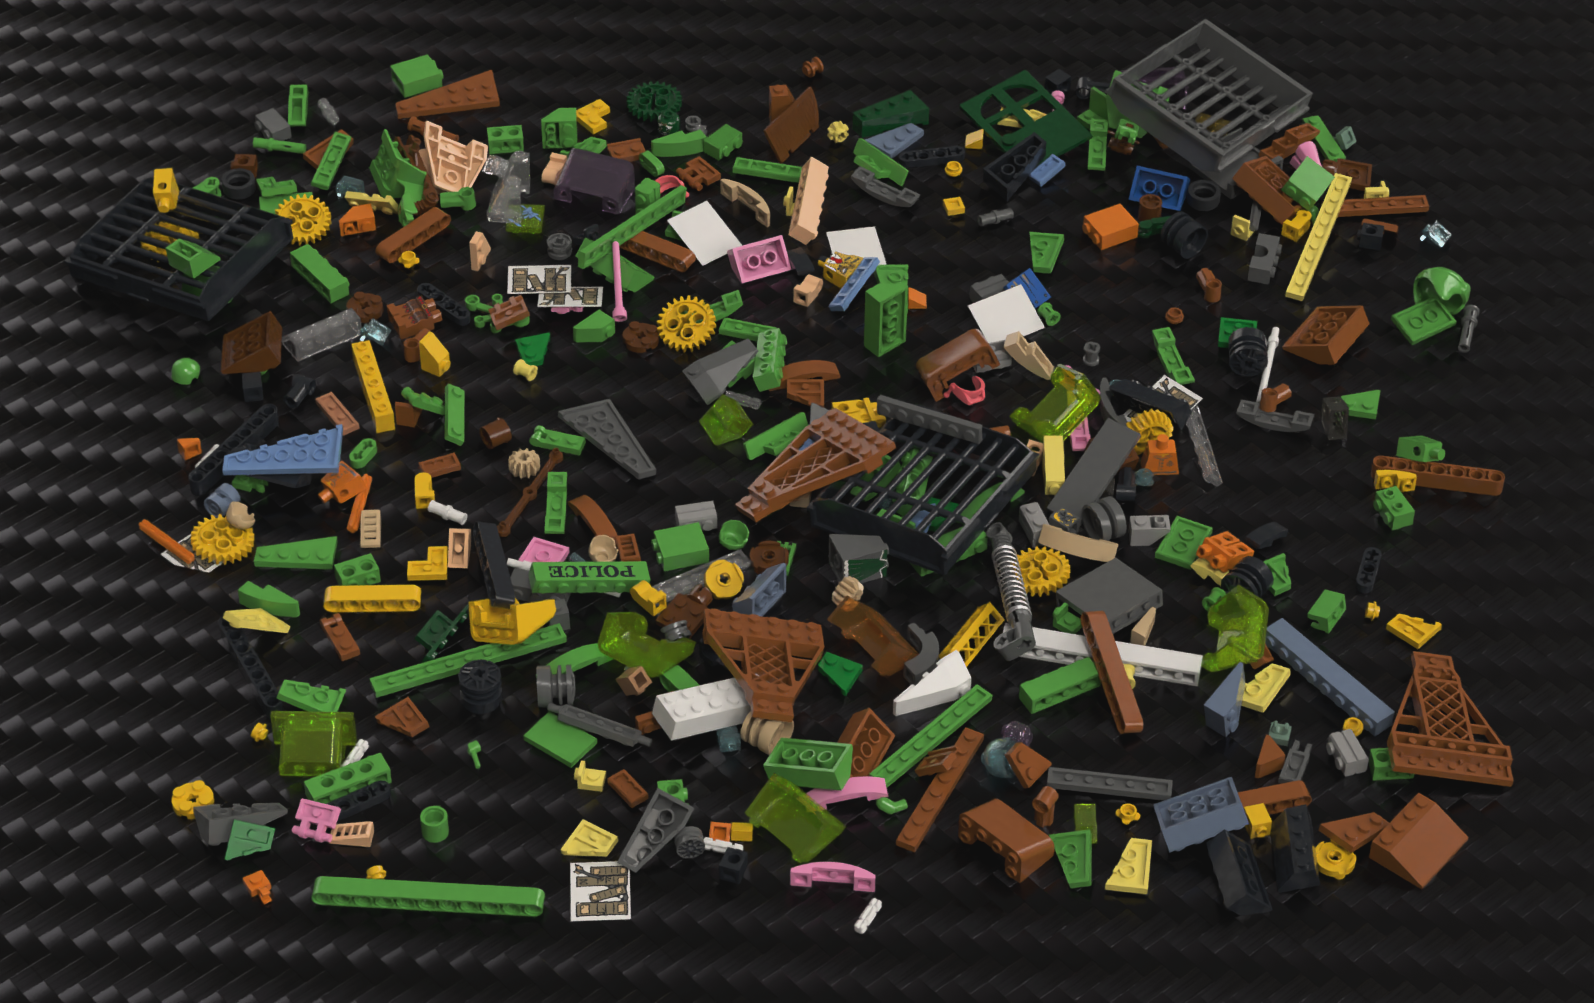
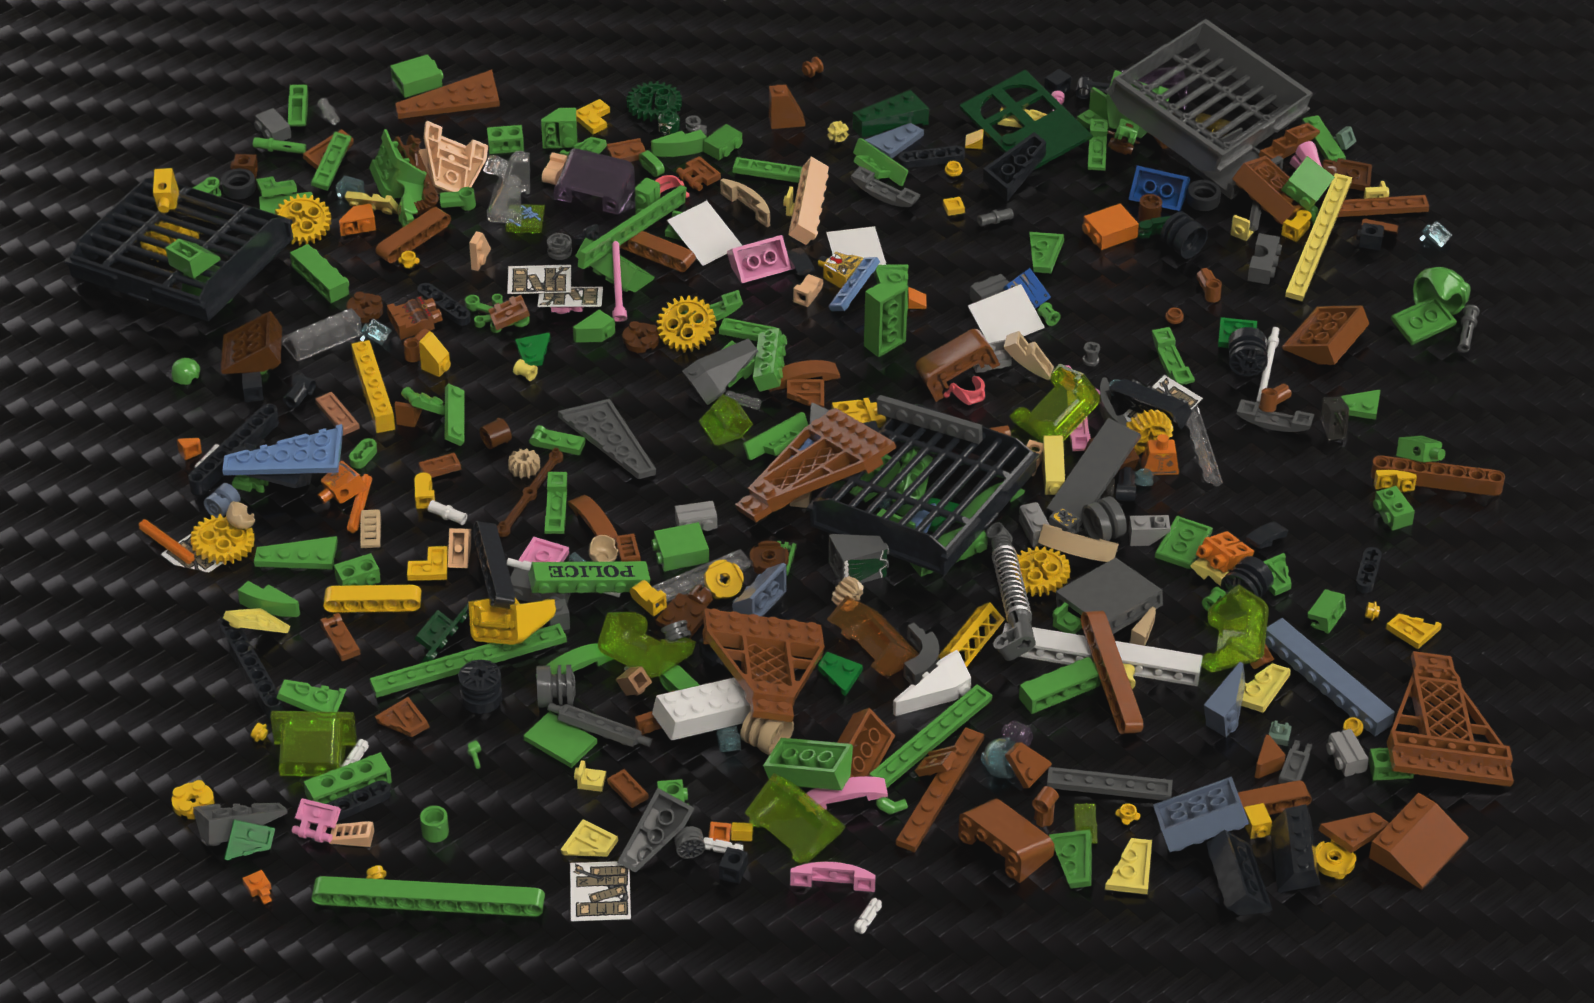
(419, 126): dark orange pin -> none
(733, 535): bright green hair -> none
(793, 125): reddish brown piece -> none
(1047, 170): medium blue plate -> none

